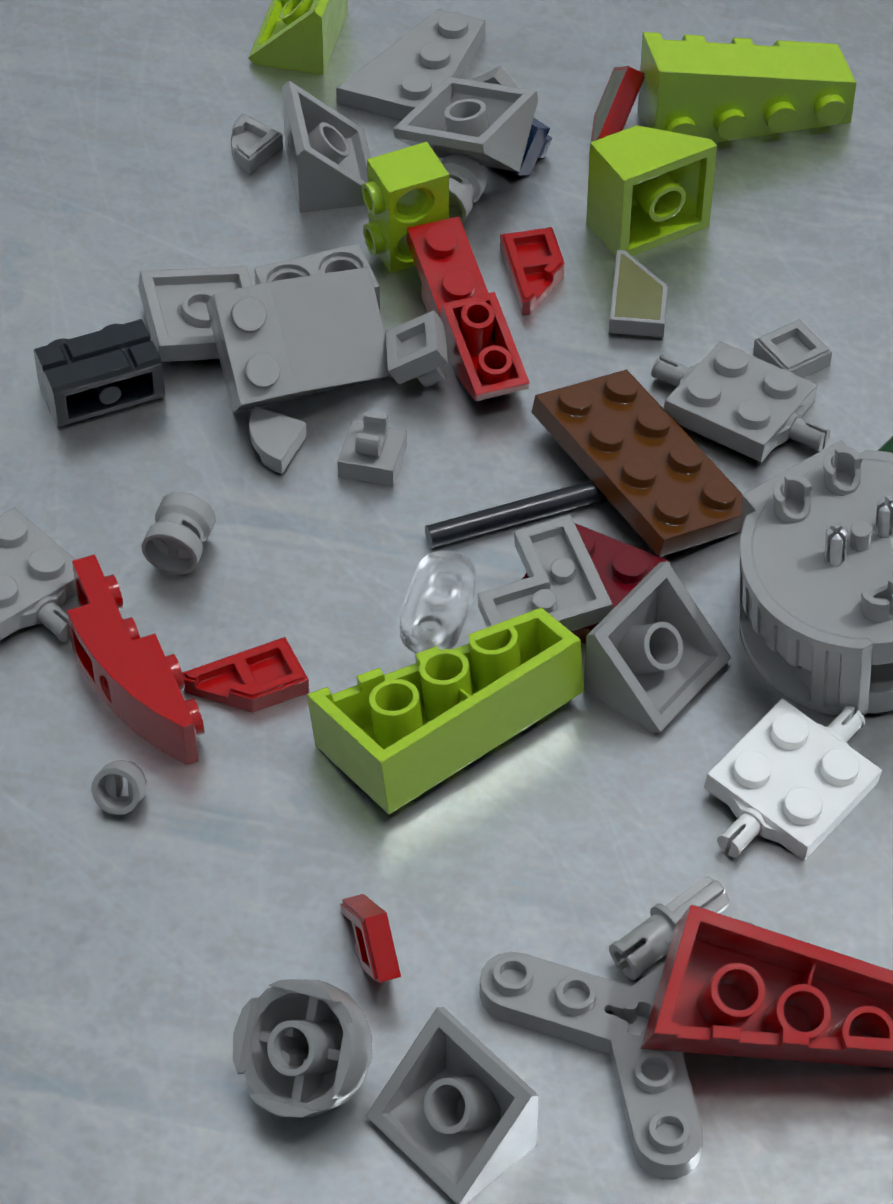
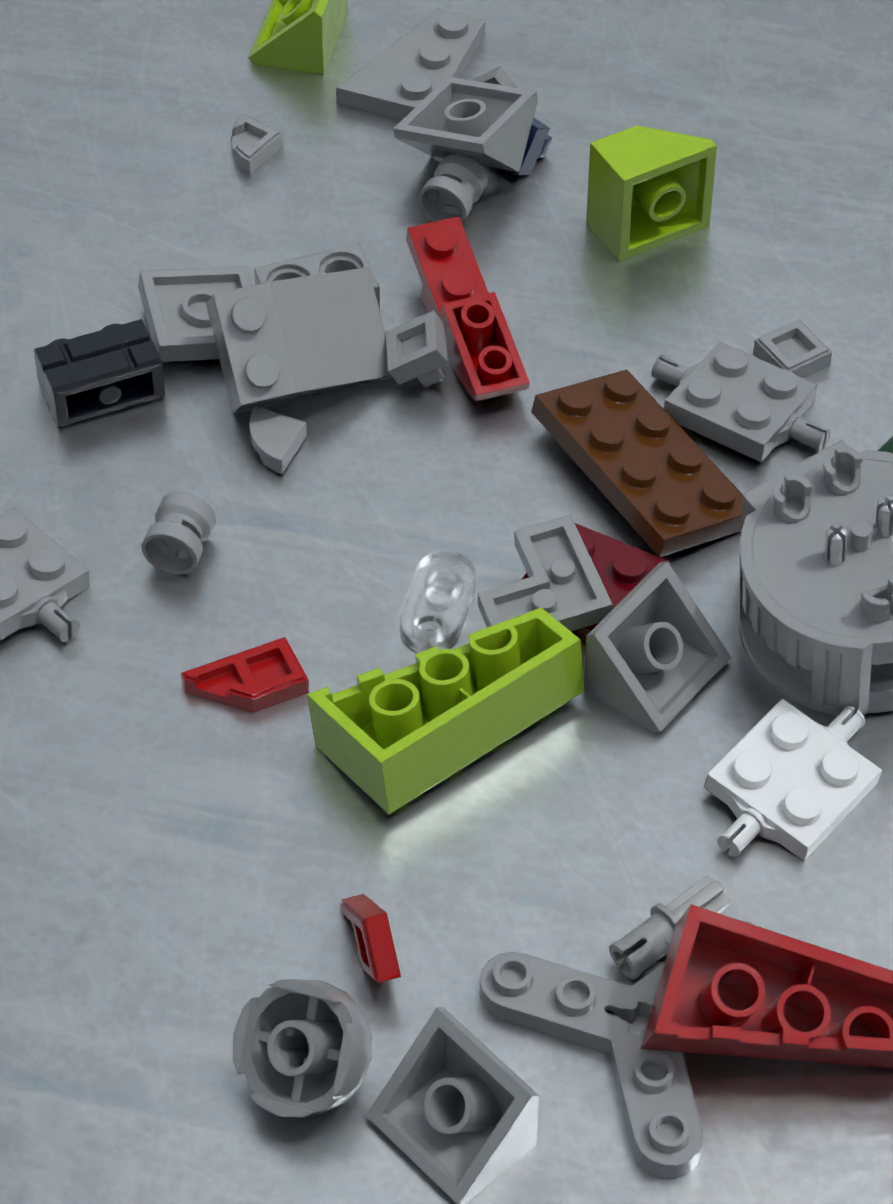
(109, 784): light grey hinge -> none
(131, 670): red slope -> none
(323, 152): light grey slope -> none
(372, 451): light grey tile -> none
(402, 192): lime brick -> none
(513, 513): black bar -> none
(532, 265): red tile -> none
(616, 102): red tile -> none
(637, 299): tile -> none
(742, 87): lime wedge -> none

